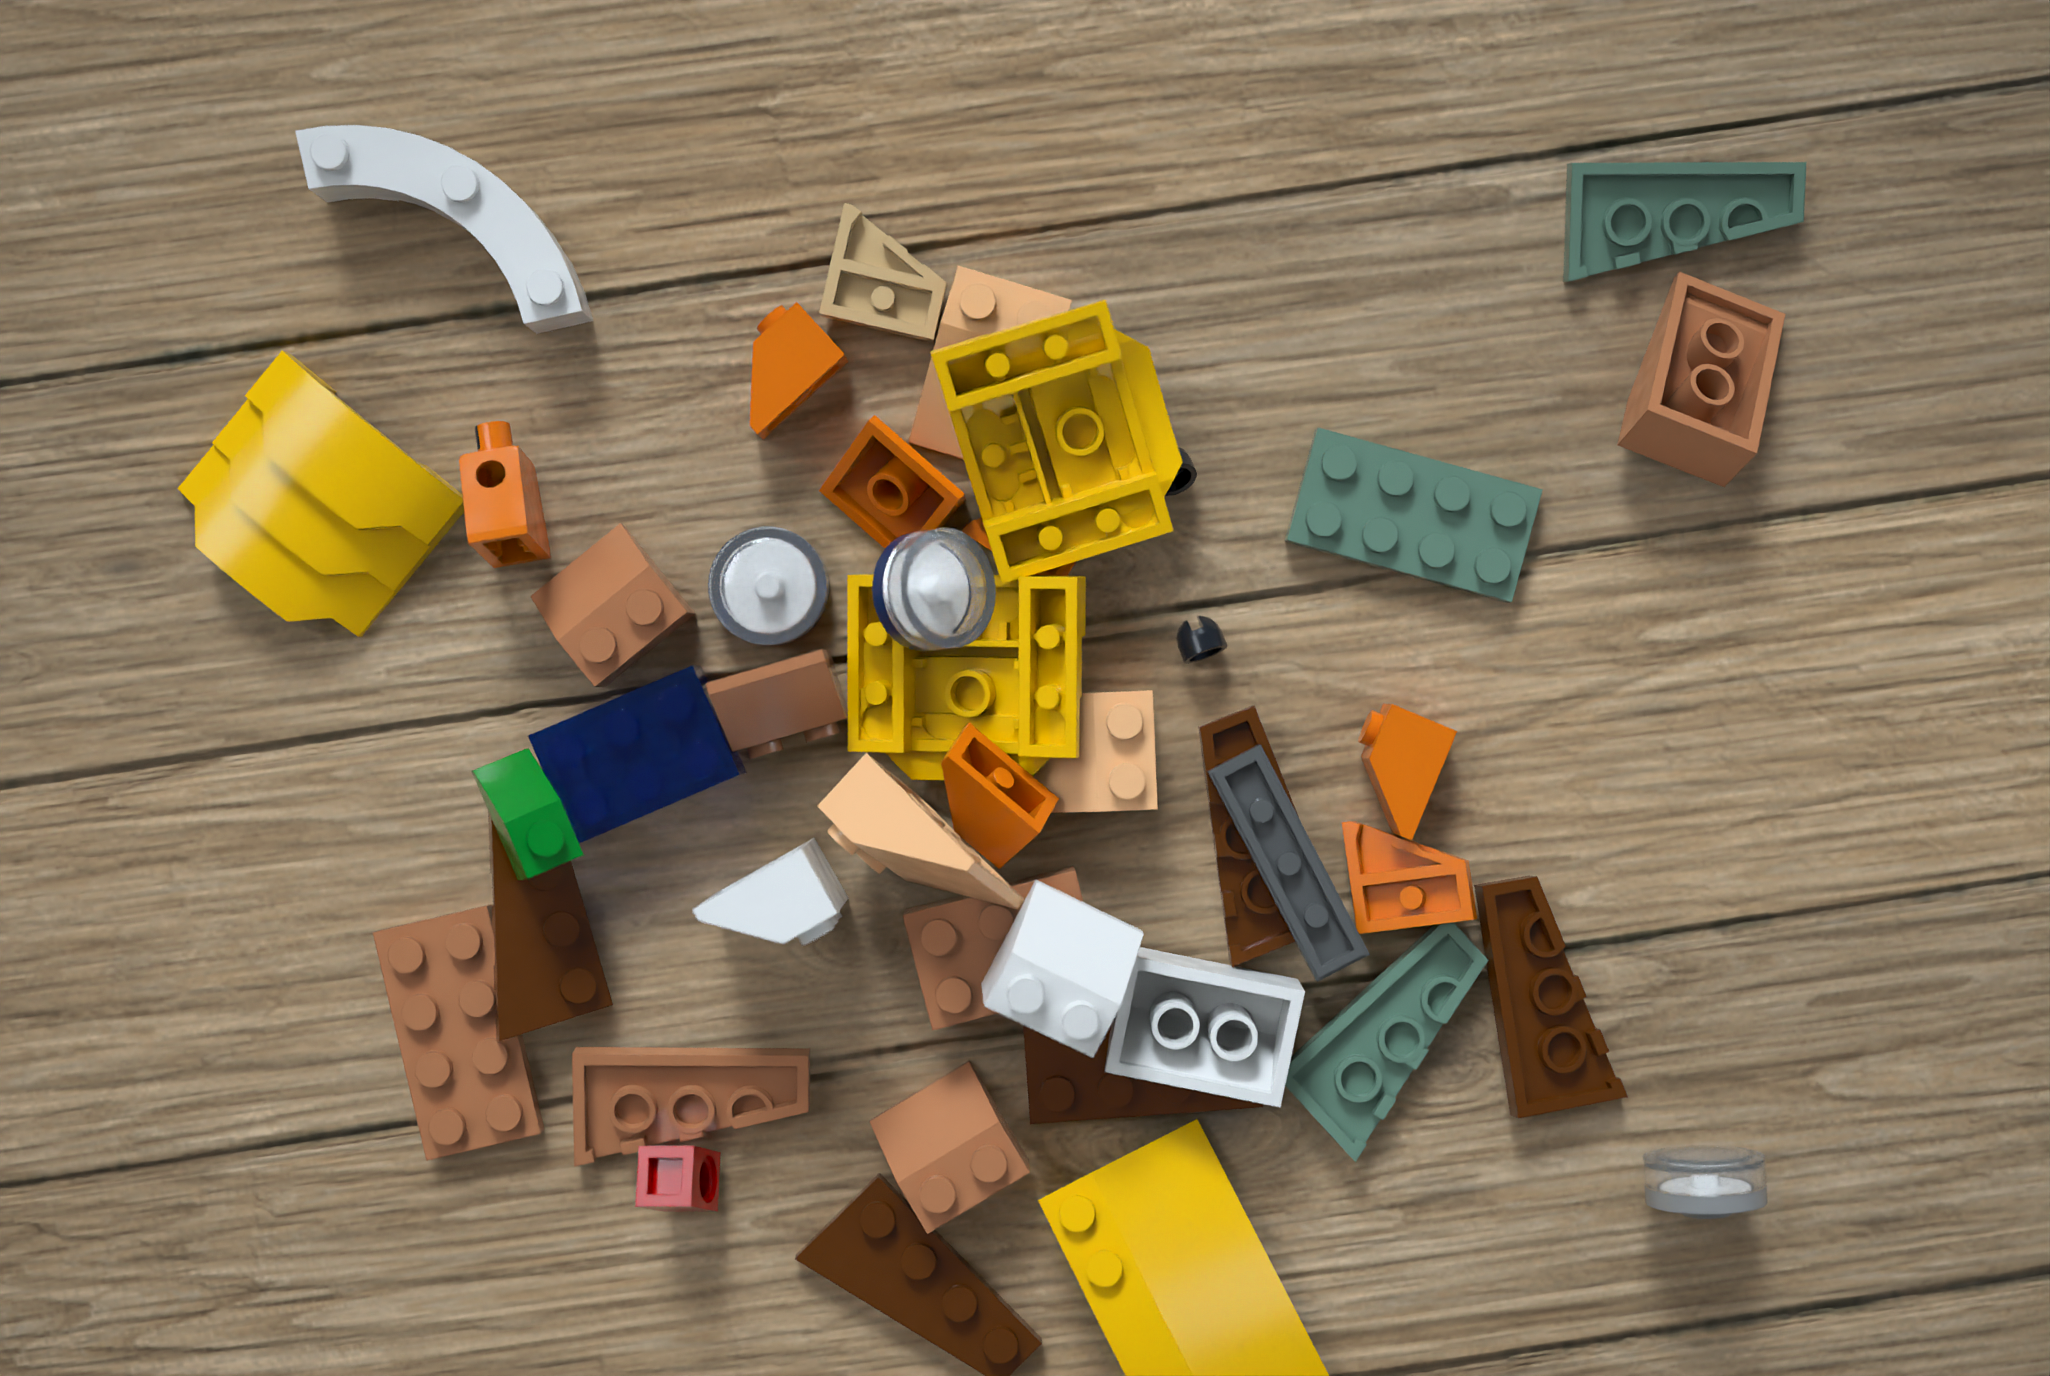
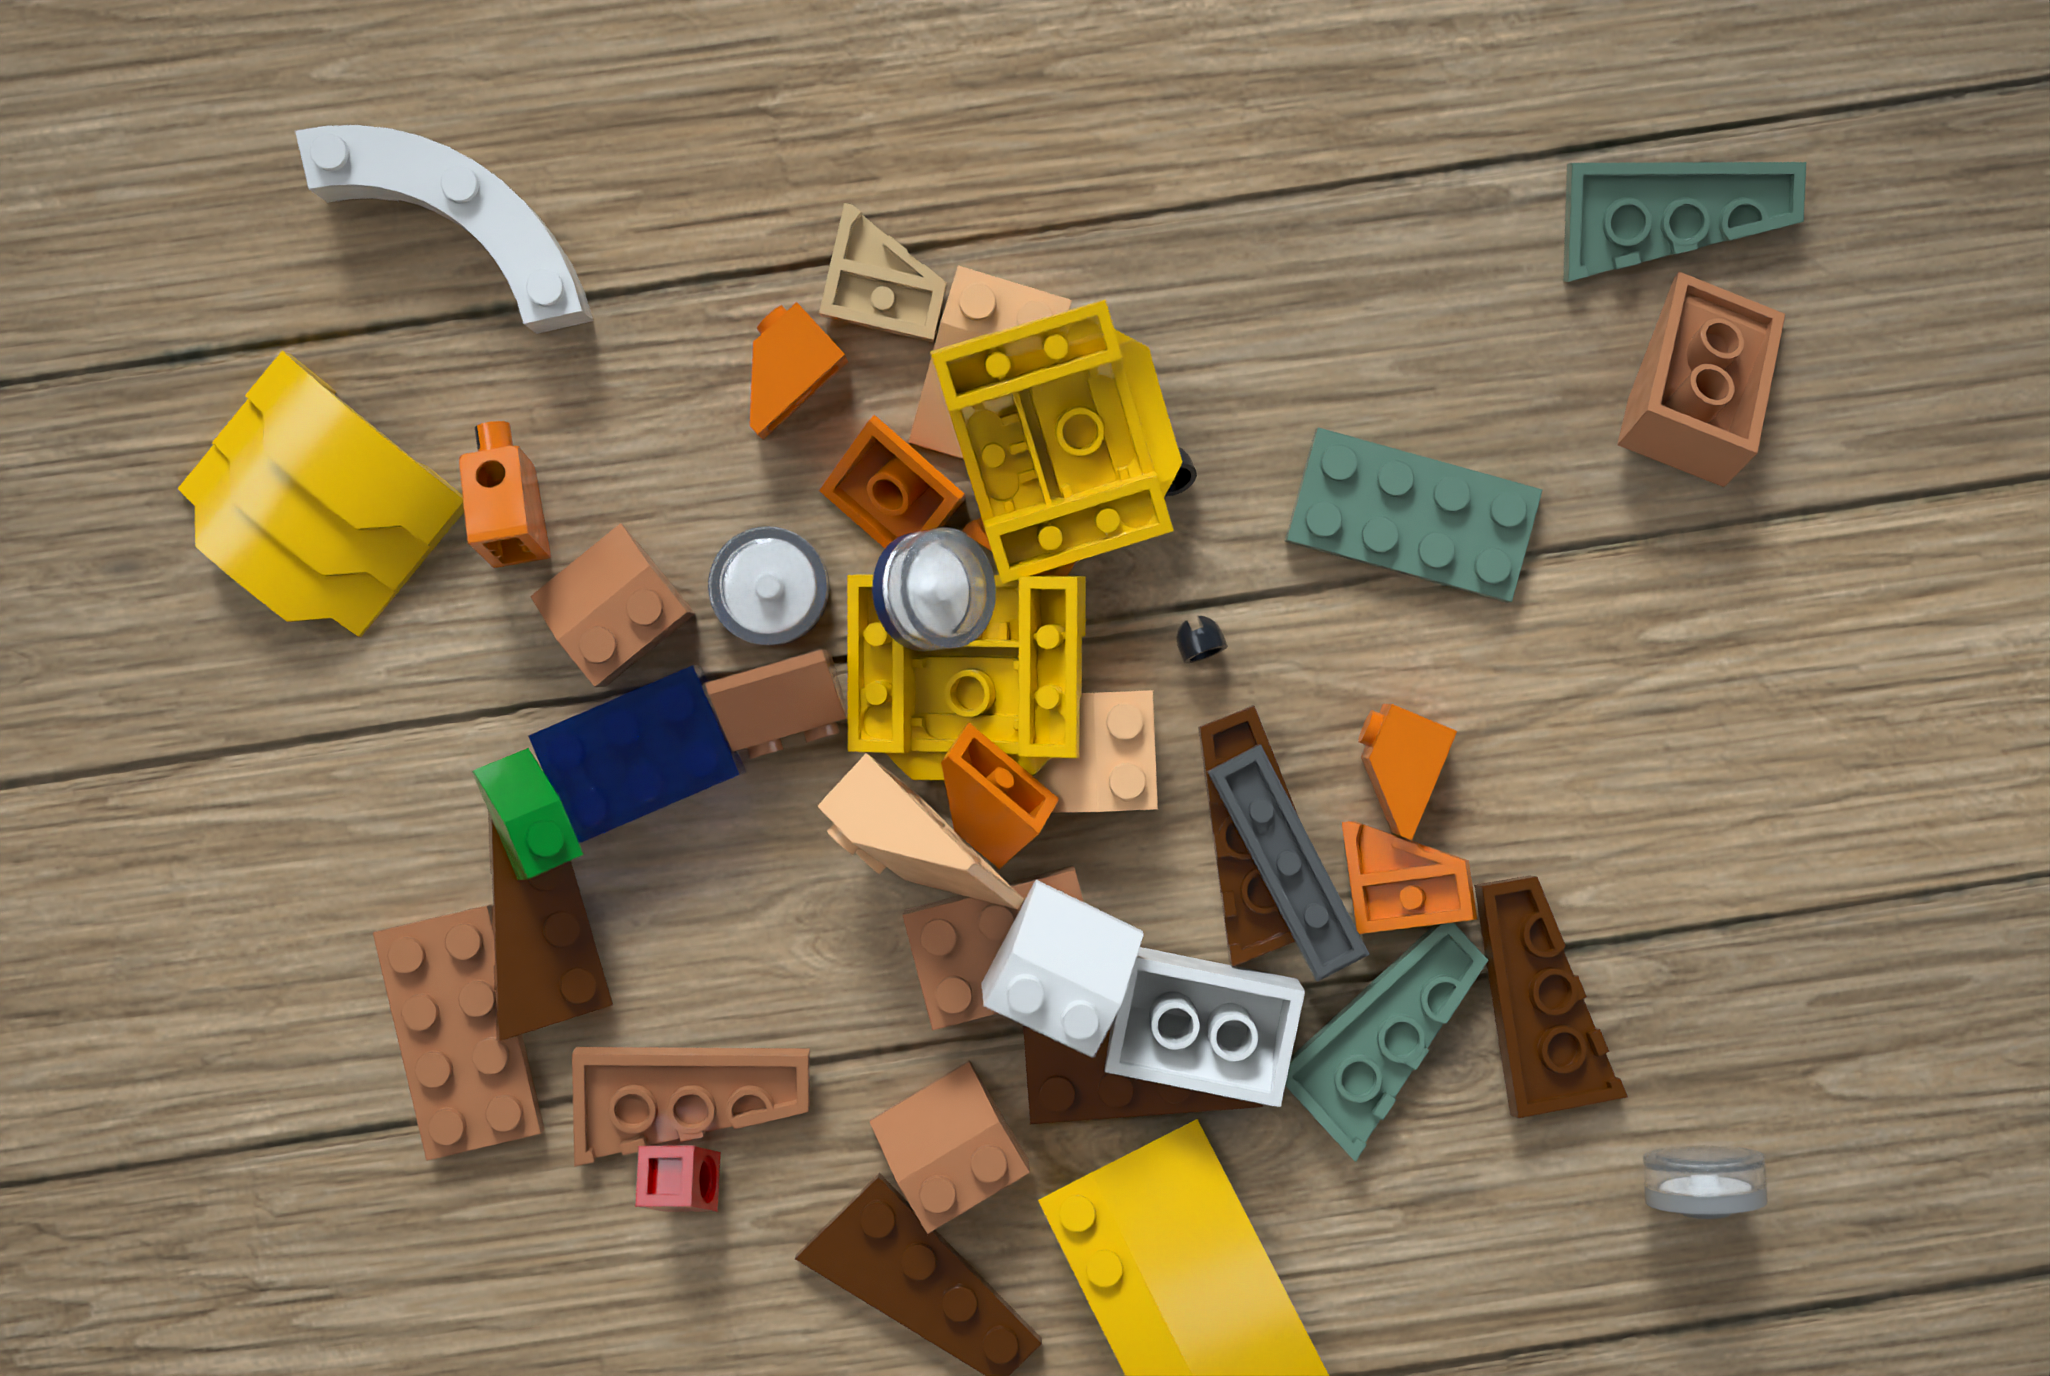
(782, 899): white slope -> none

